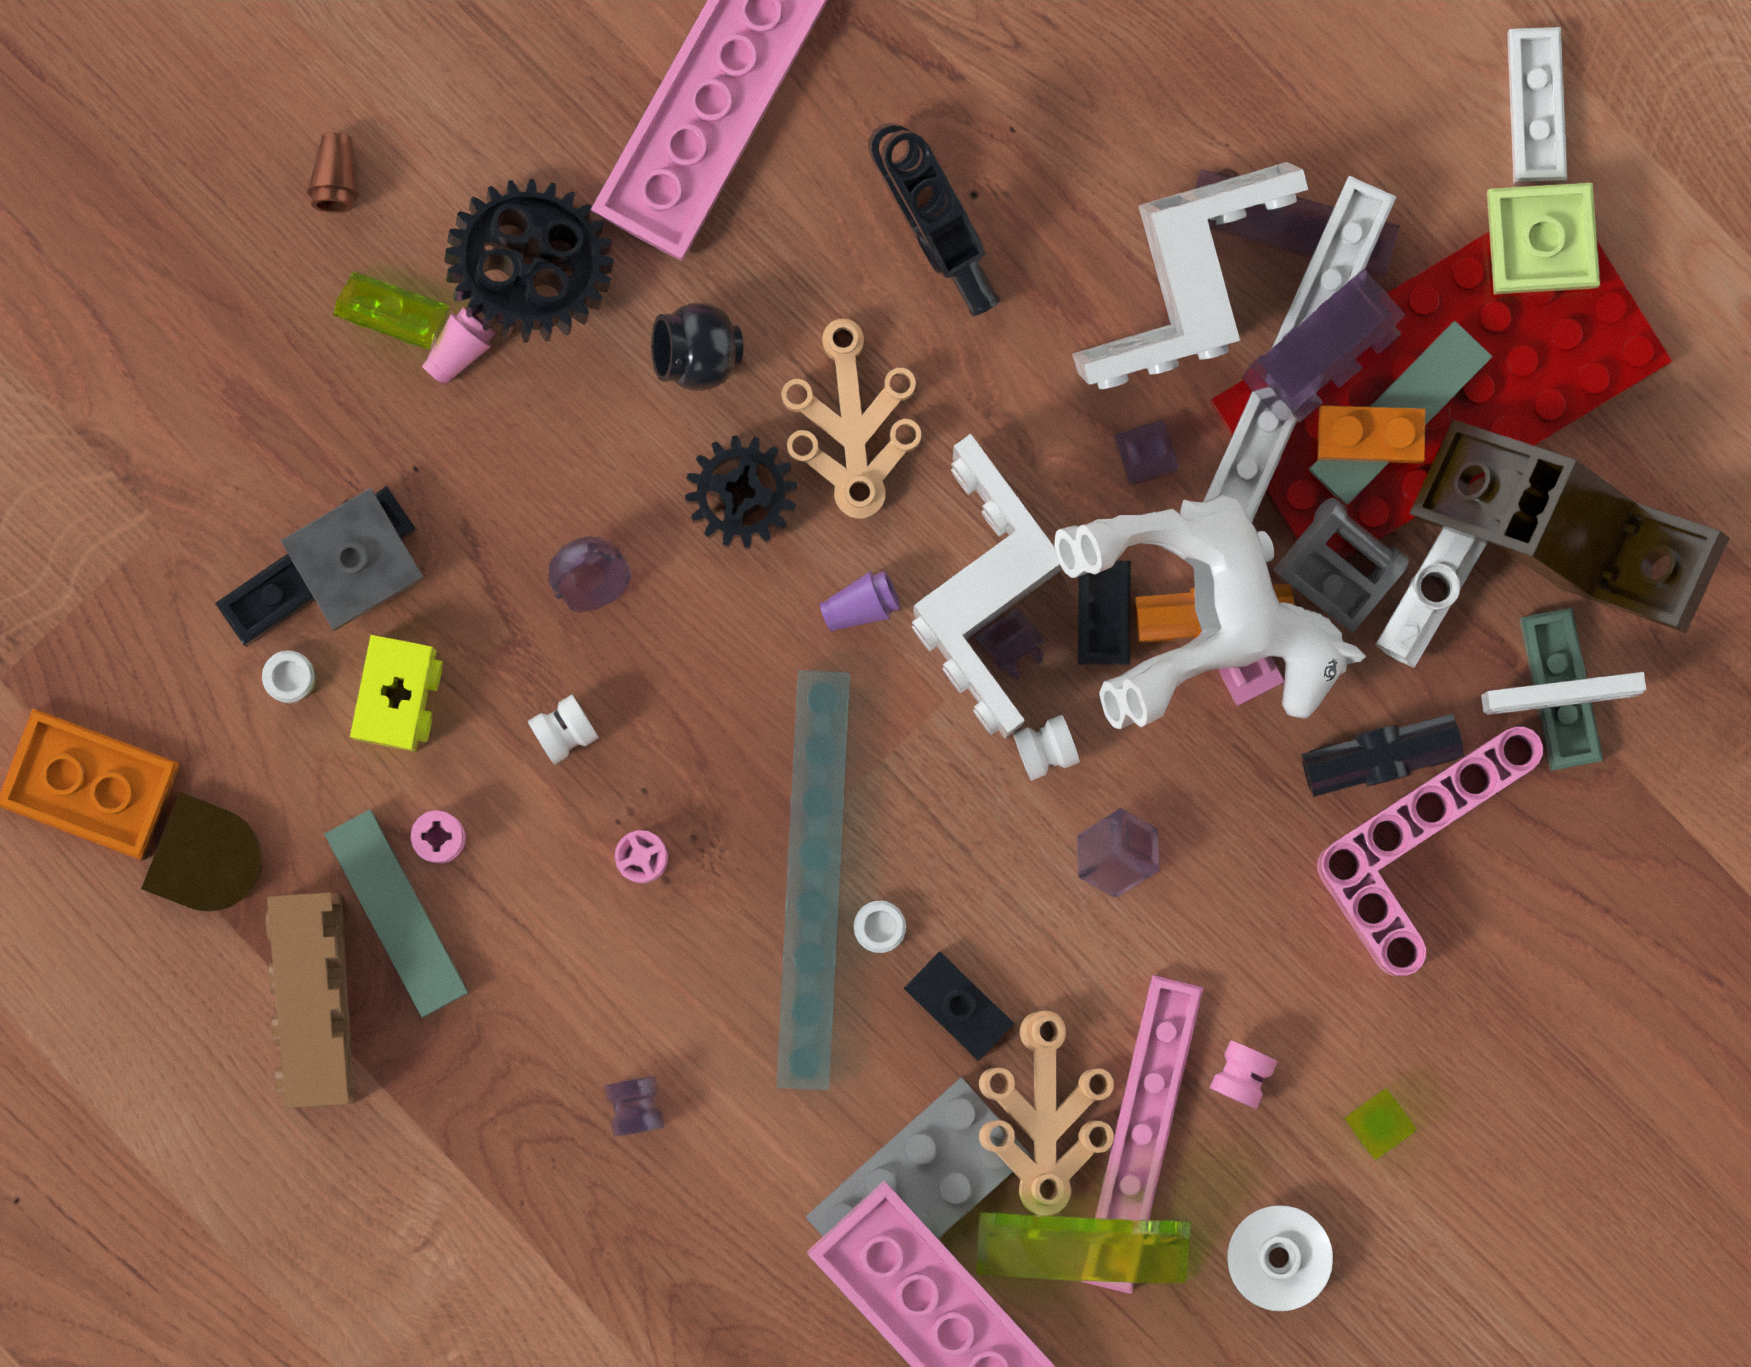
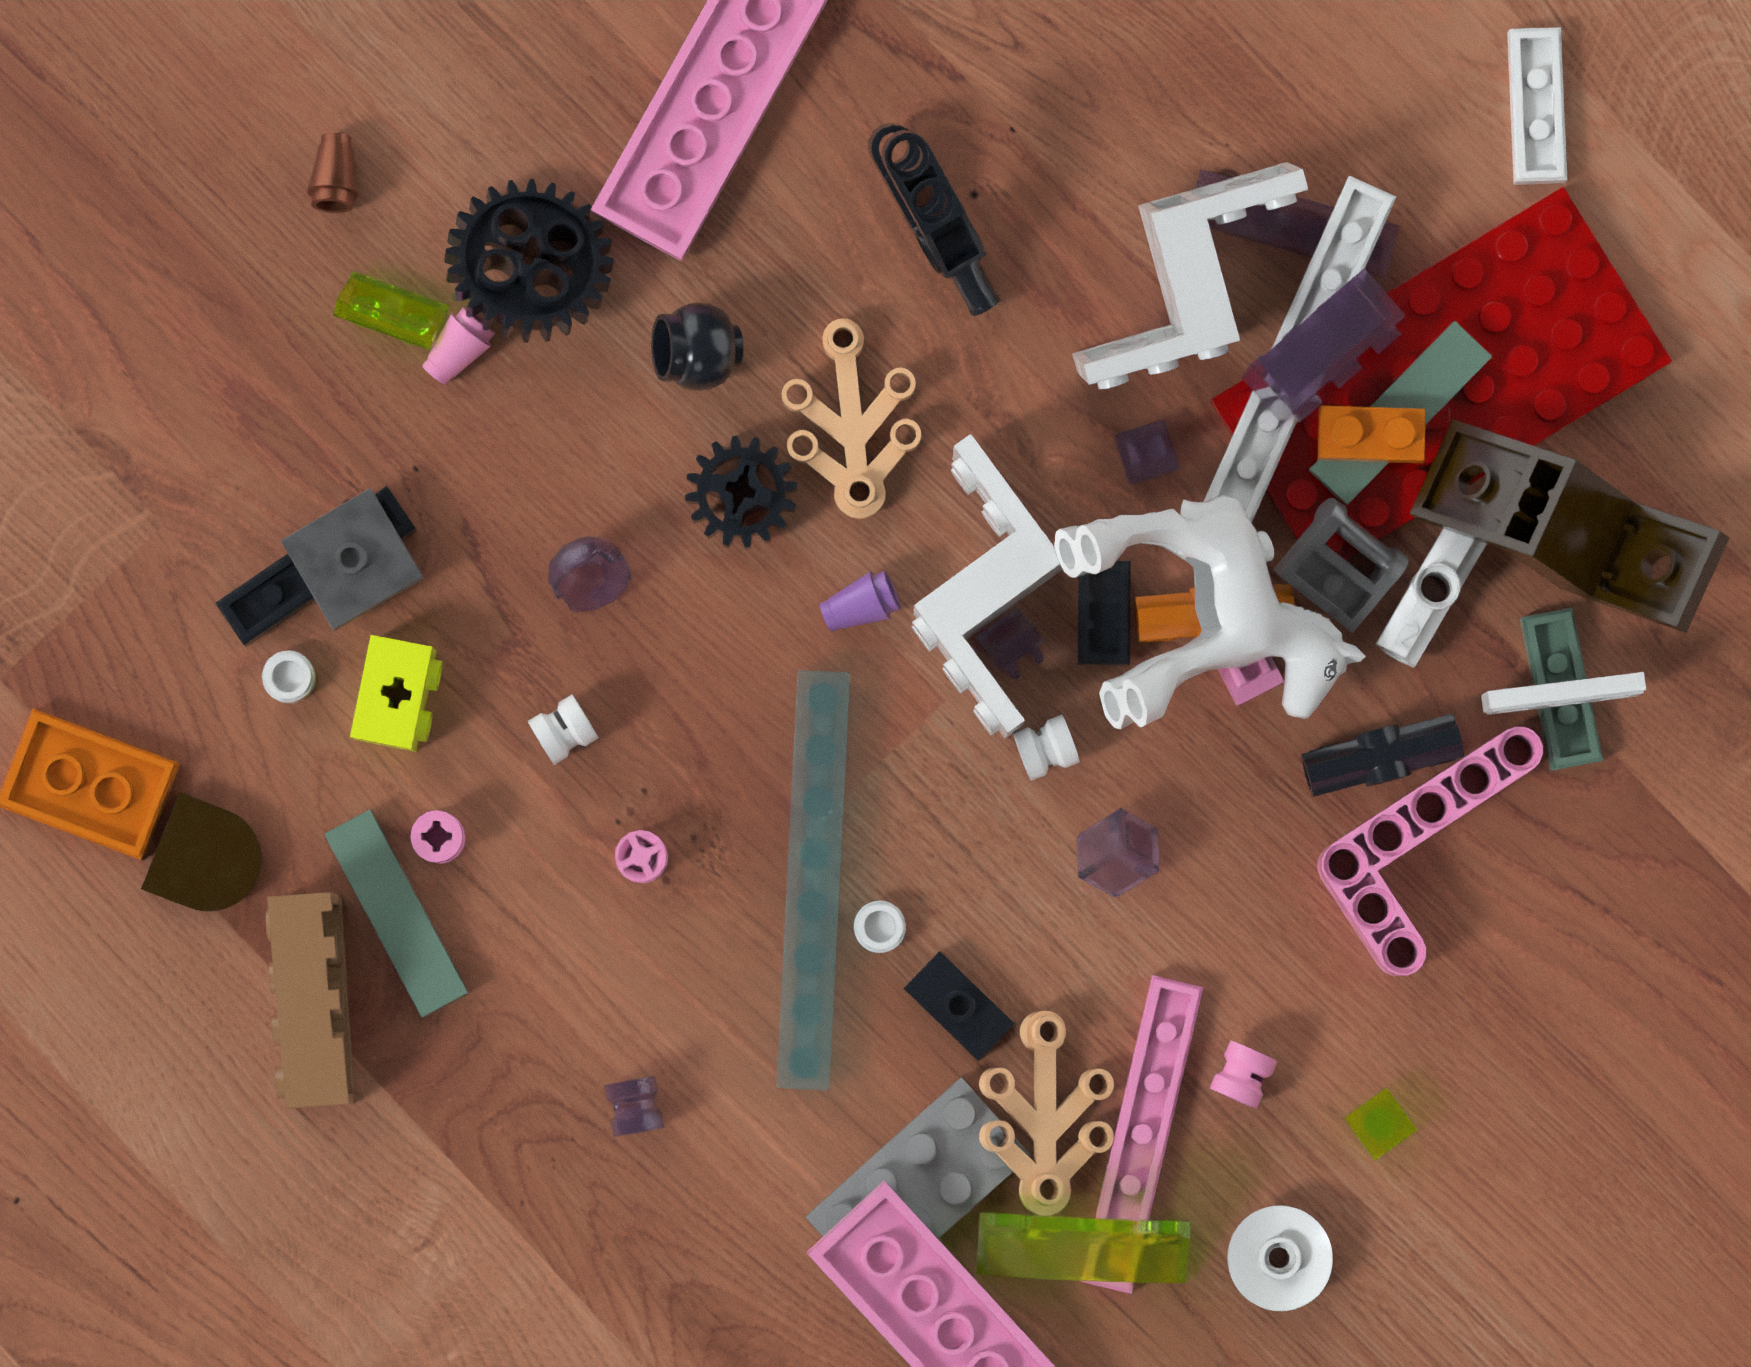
(1543, 238): yellowish green tile -> none

